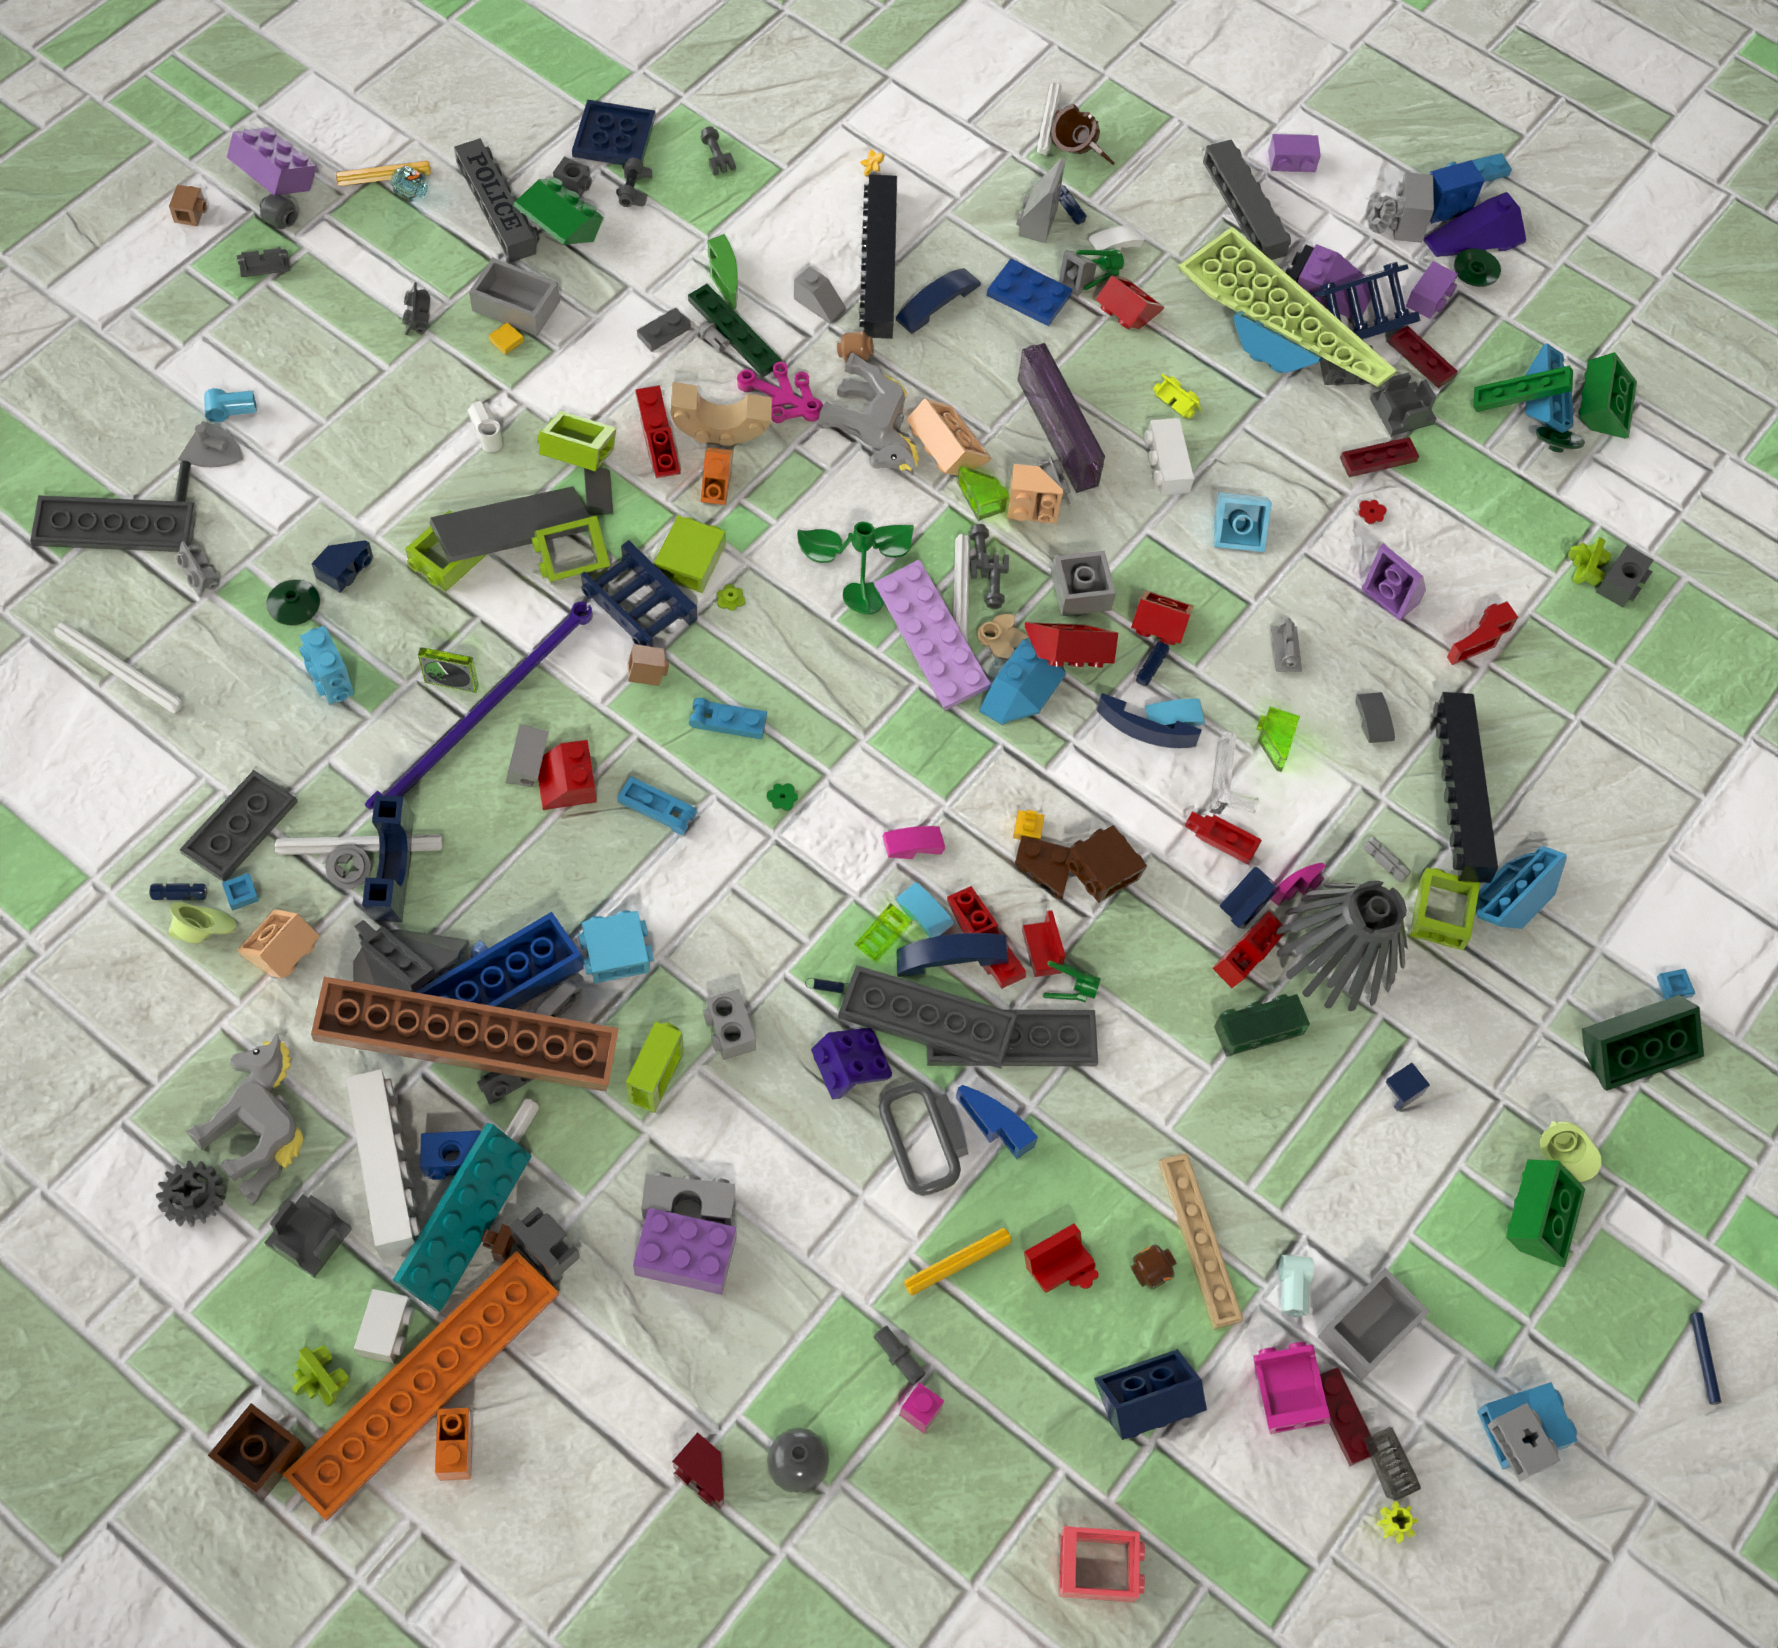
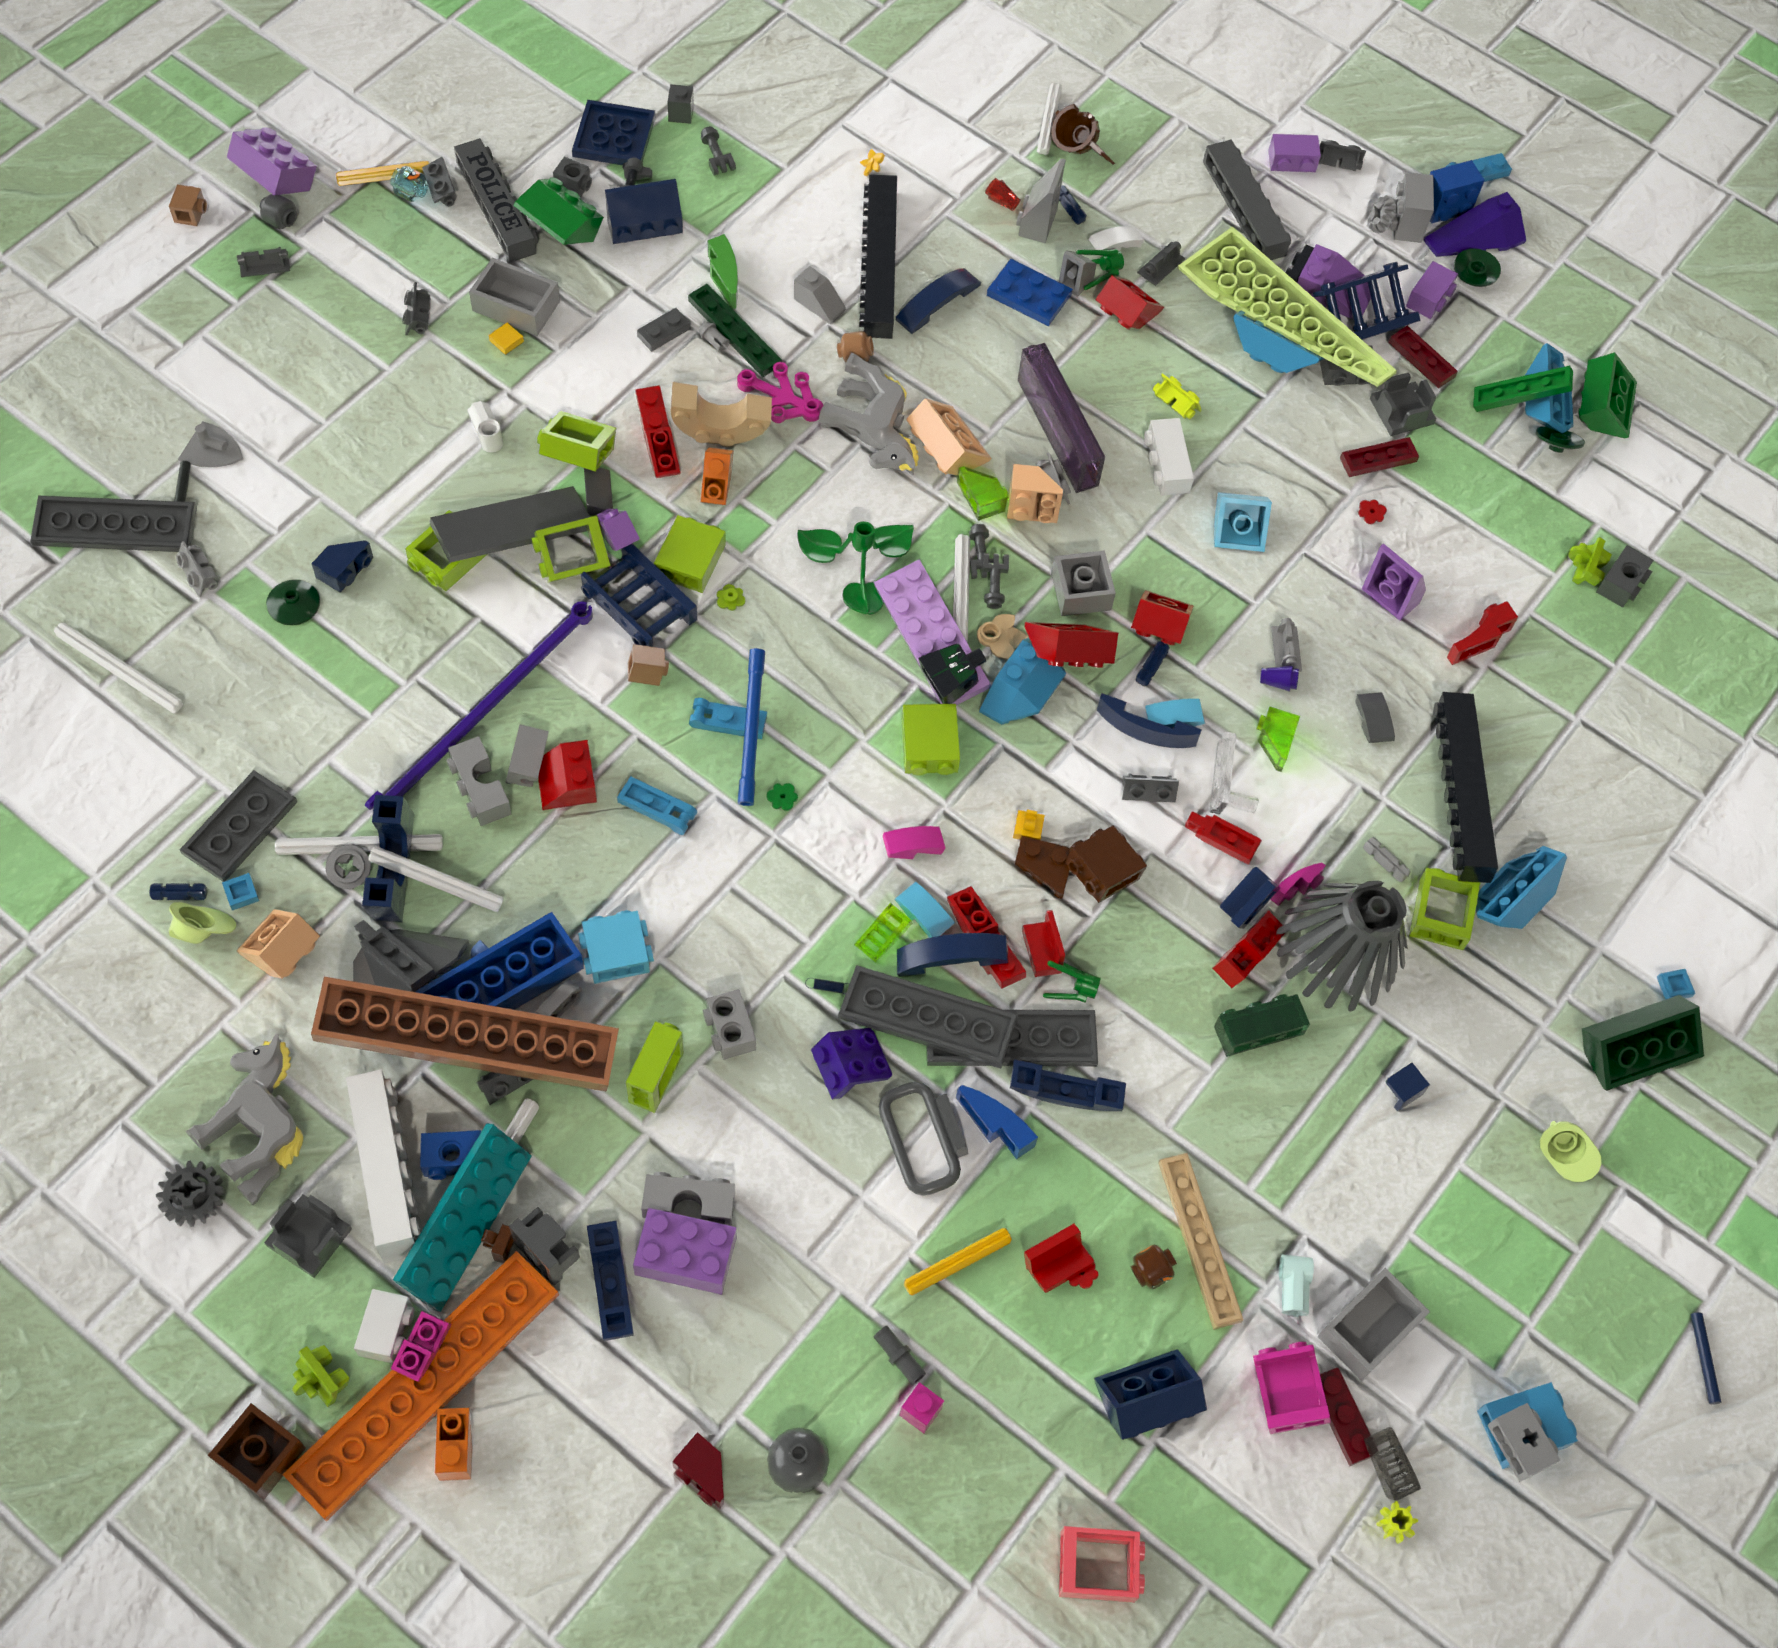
(221, 404): medium azure piece -> none
(325, 665): medium azure brick -> none
(421, 1346): none -> dark pink slope
(435, 878): none -> white axle
(439, 182): none -> dark grey hinge
(448, 669): tile -> none
(488, 800): none -> light grey arch
(610, 1281): none -> dark blue slope
(617, 528): none -> medium lavender slope
(643, 211): none -> dark blue slope
(680, 104): none -> dark grey brick
(747, 781): none -> blue piece
(930, 739): none -> lime brick
(951, 671): none -> black torso
(1000, 193): none -> clear red cone
(1066, 1089): none -> dark blue slope
(1147, 789): none -> dark grey hinge
(1162, 263): none -> dark grey hinge
(1280, 677): none -> dark purple cone
(1350, 155): none -> dark grey hinge
(1546, 1211): green slope -> none

